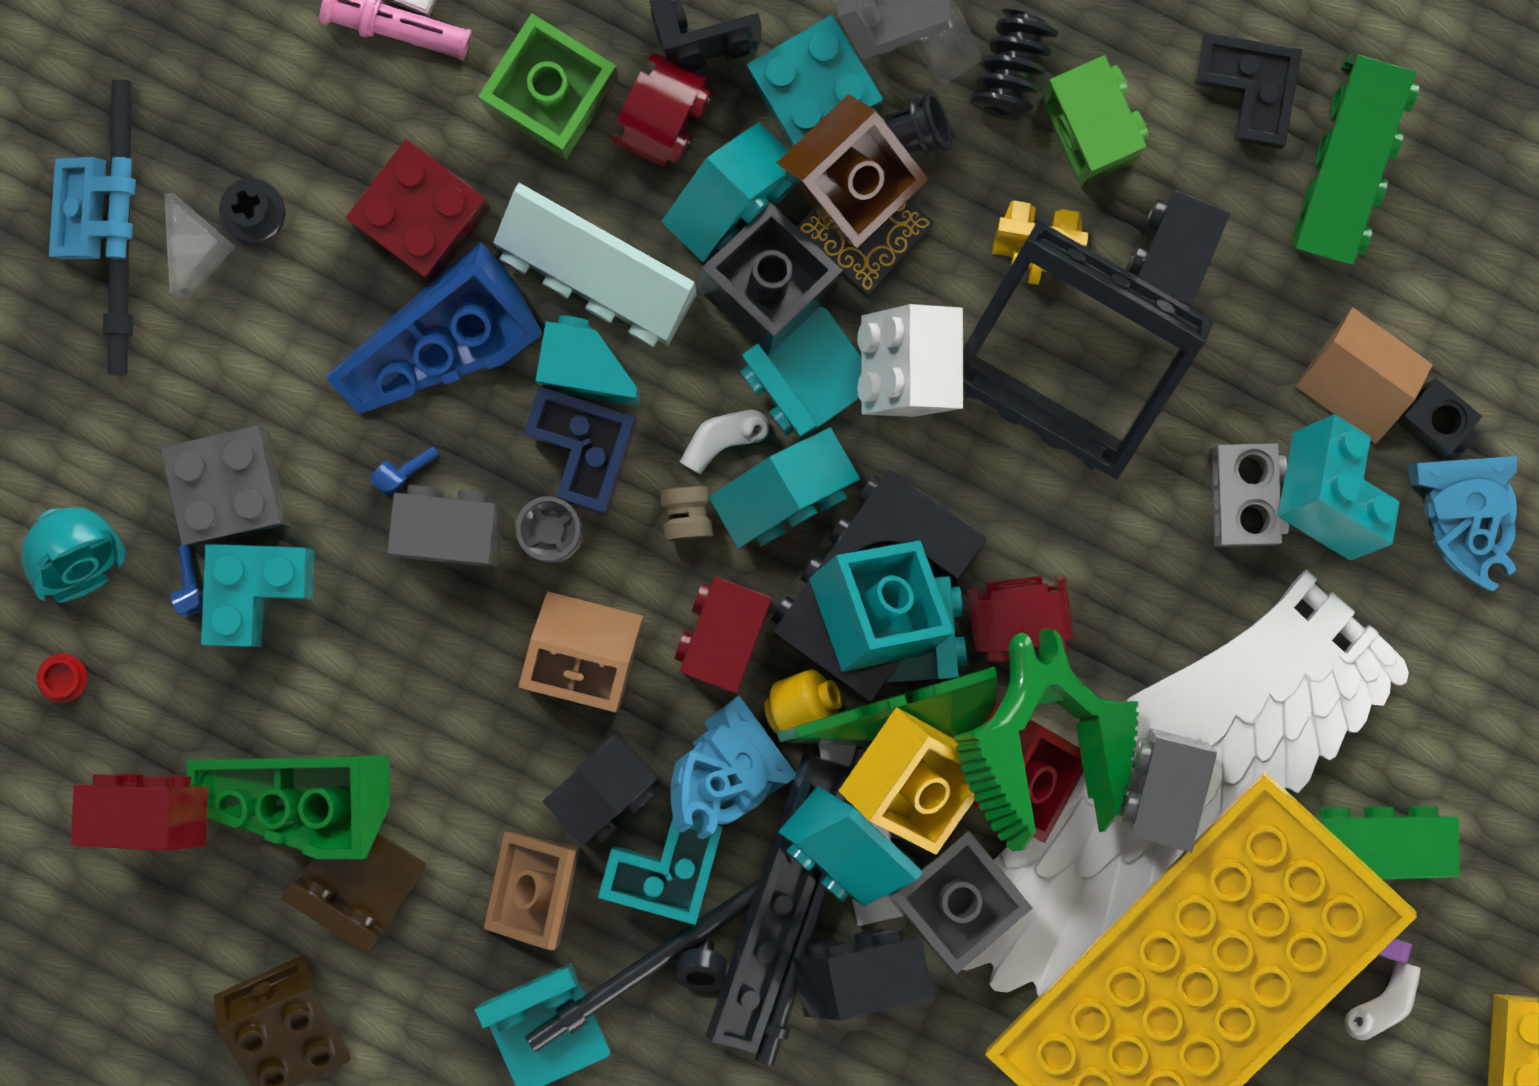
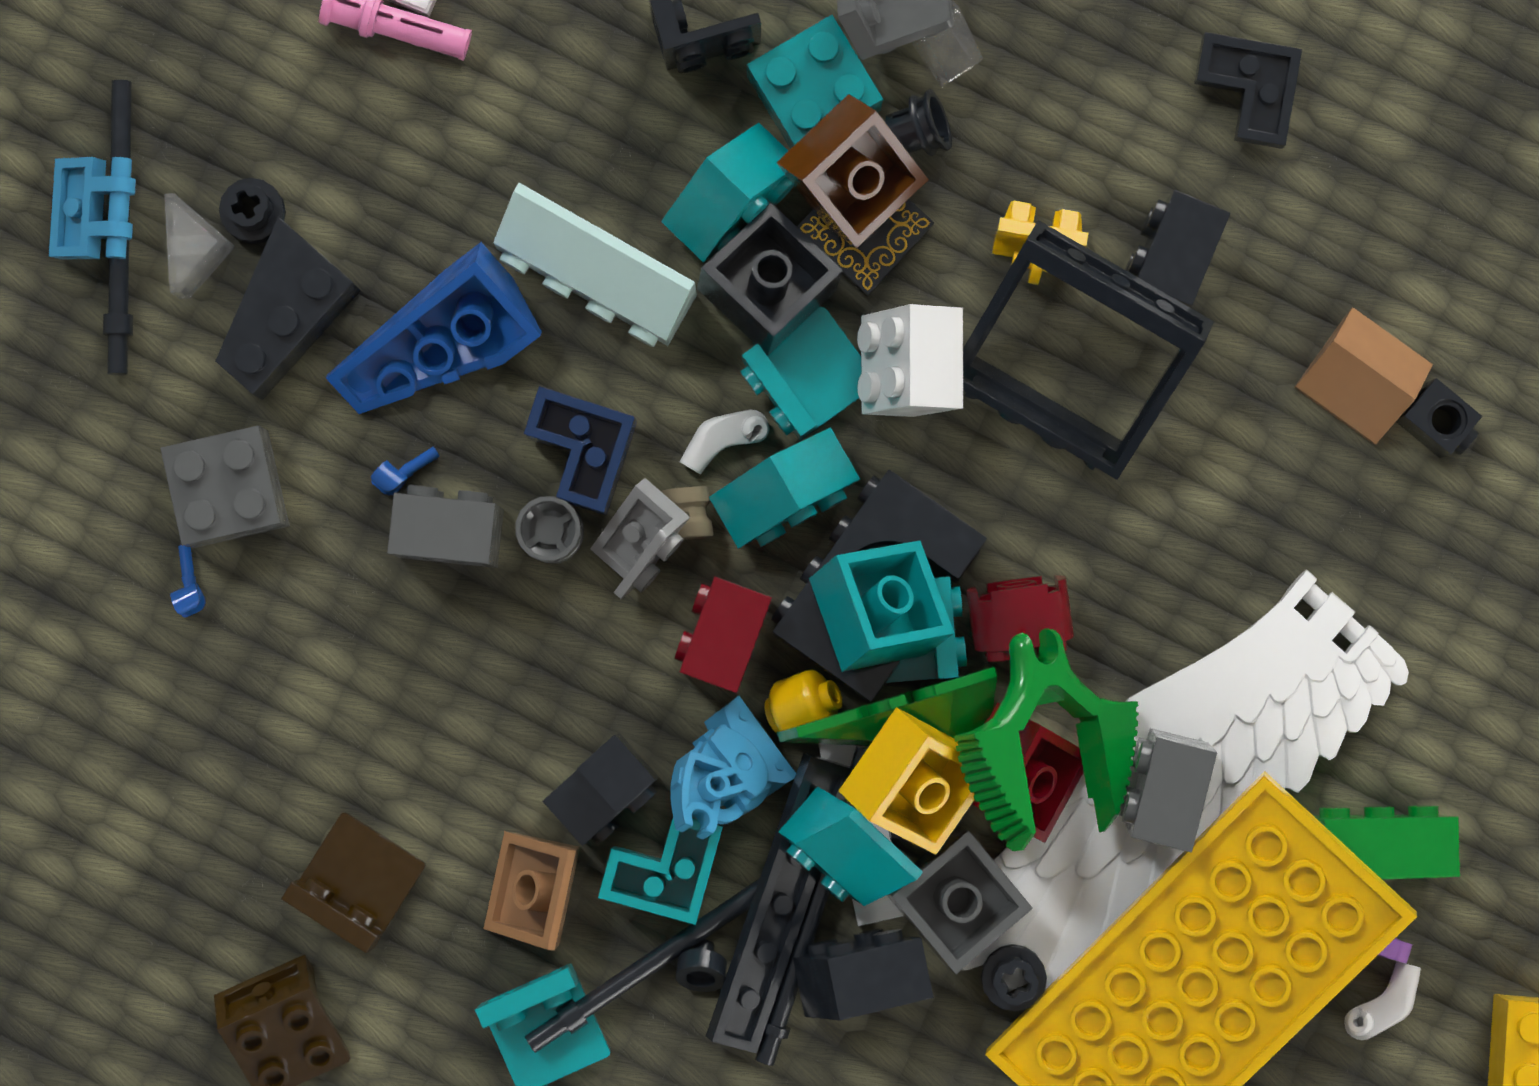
(62, 678): red plate -> none
(69, 553): teal cylinder -> none
(139, 812): dark red brick -> none
(238, 582): teal brick -> none
(282, 311): none -> black wedge
(309, 803): green wedge -> none
(418, 211): dark red brick -> none
(548, 86): bright green brick -> none
(581, 364): teal slope -> none
(581, 652): medium nougat slope -> none
(639, 536): none -> light grey bracket
(661, 112): dark red brick -> none
(1006, 960): none -> black piece
(1012, 64): black piece -> none
(1094, 120): bright green brick -> none
(1233, 494): light grey brick -> none
(1328, 493): teal brick -> none
(1354, 158): green wedge -> none
(1465, 509): dark azure piece -> none

